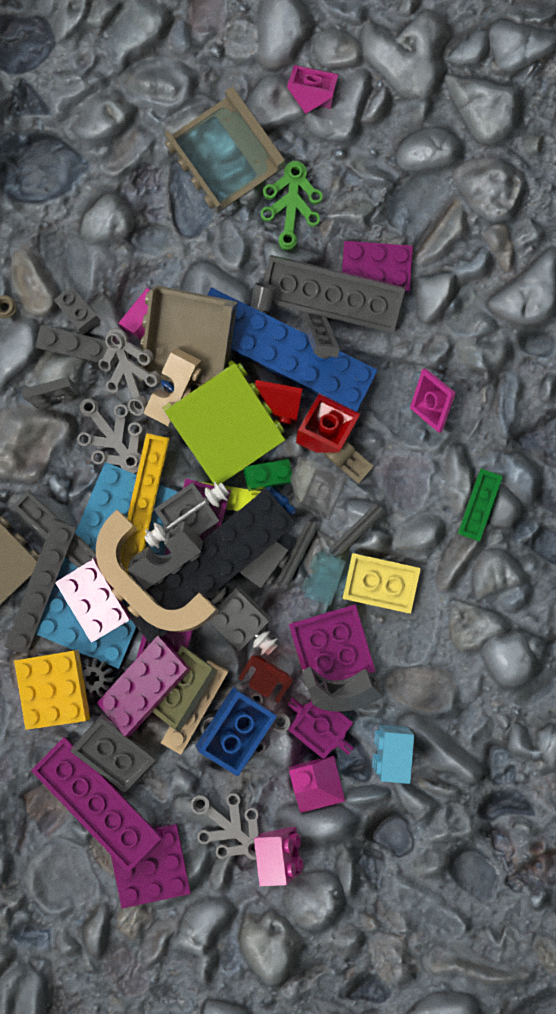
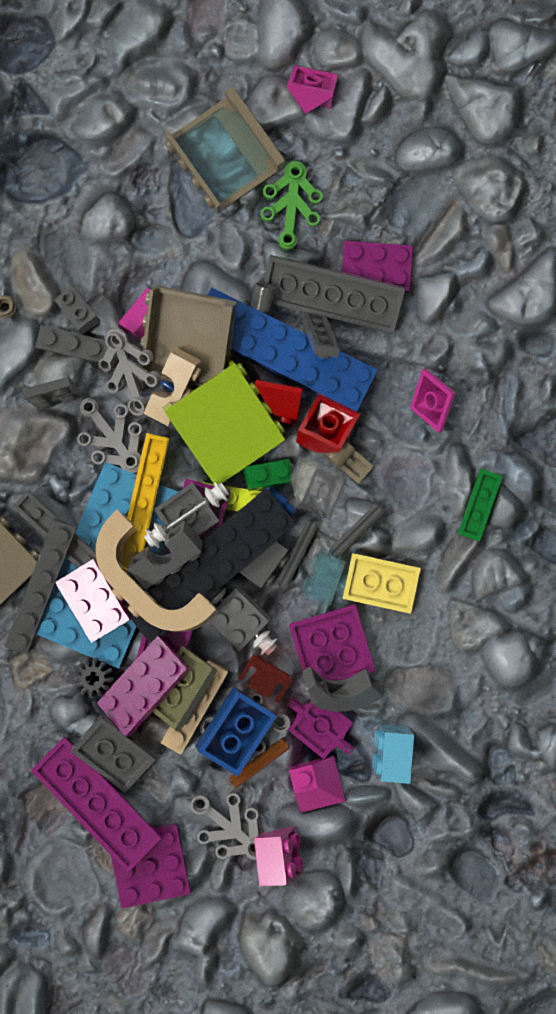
(52, 690): yellow plate -> none
(260, 762): none -> dark orange axle

